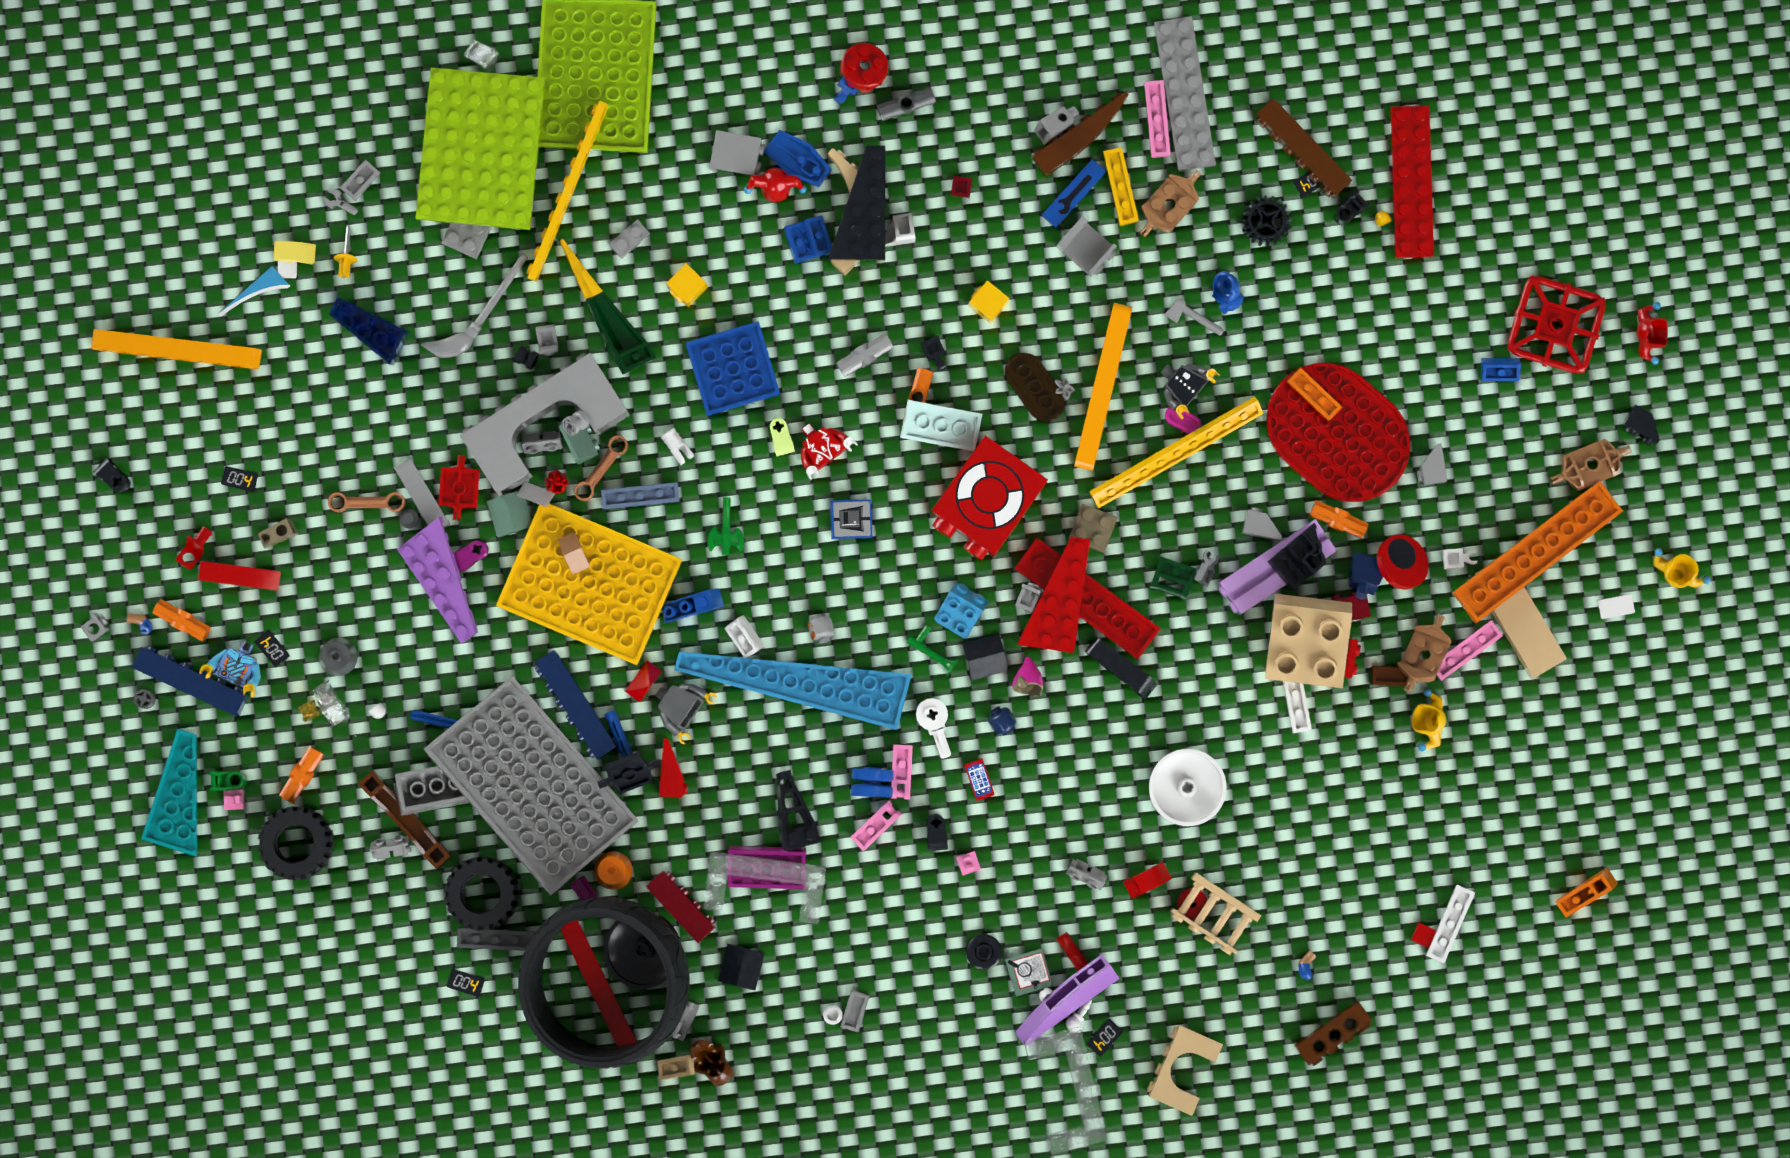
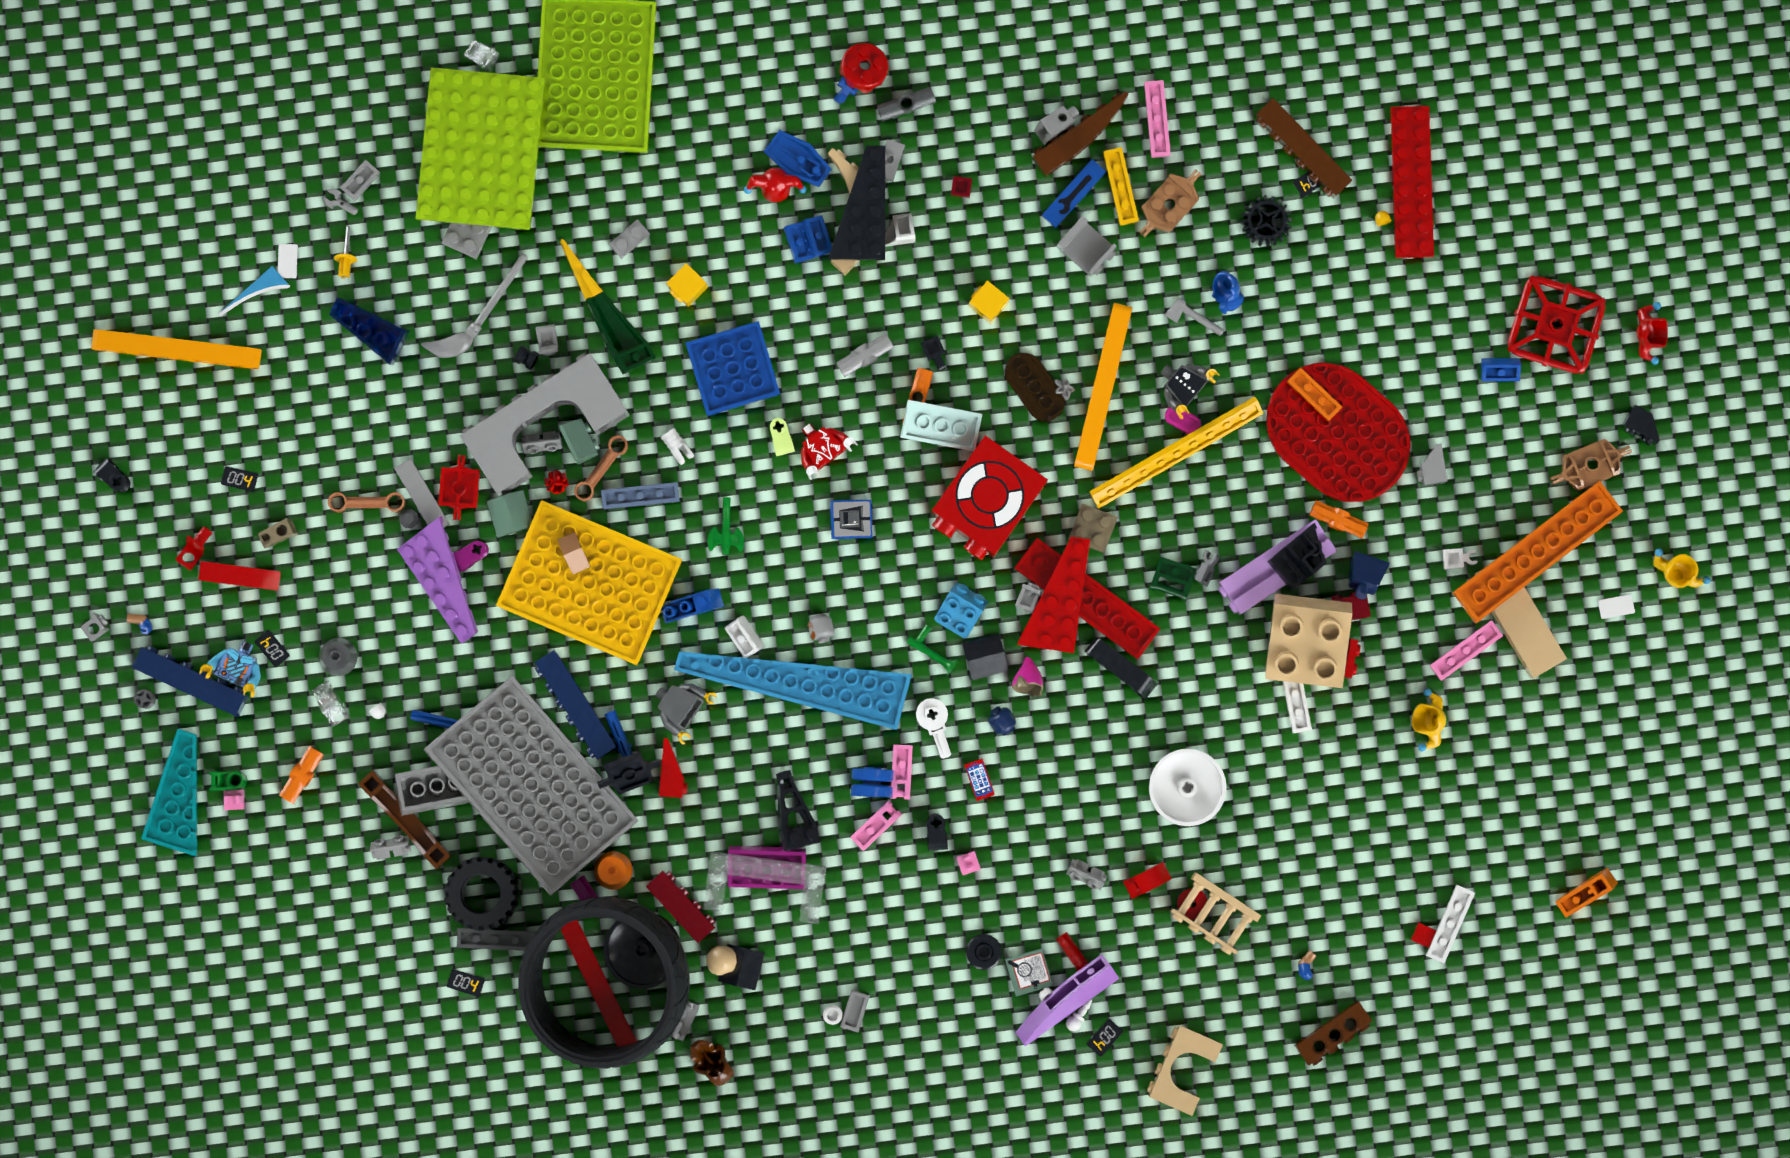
(181, 620): orange piece -> none
(270, 843): black tyre -> none
(294, 251): light yellow slope -> none
(309, 711): clear yellow wheel -> none
(535, 494): white sticker -> none
(570, 182): yellow plate -> none
(575, 423): light grey wheel -> none
(643, 681): red slope -> none
(675, 1067): tan plate -> none
(721, 960): none -> tan hair
(736, 153): light grey panel -> none
(893, 155): none -> light grey plate
(1093, 1127): clear plate -> none
(1184, 94): light grey plate -> none
(1260, 525): light grey slope -> none
(1353, 206): black piece -> none
(1387, 676): reddish brown tile -> none
(1402, 562): red piece -> none
(1425, 639): medium nougat plate -> none

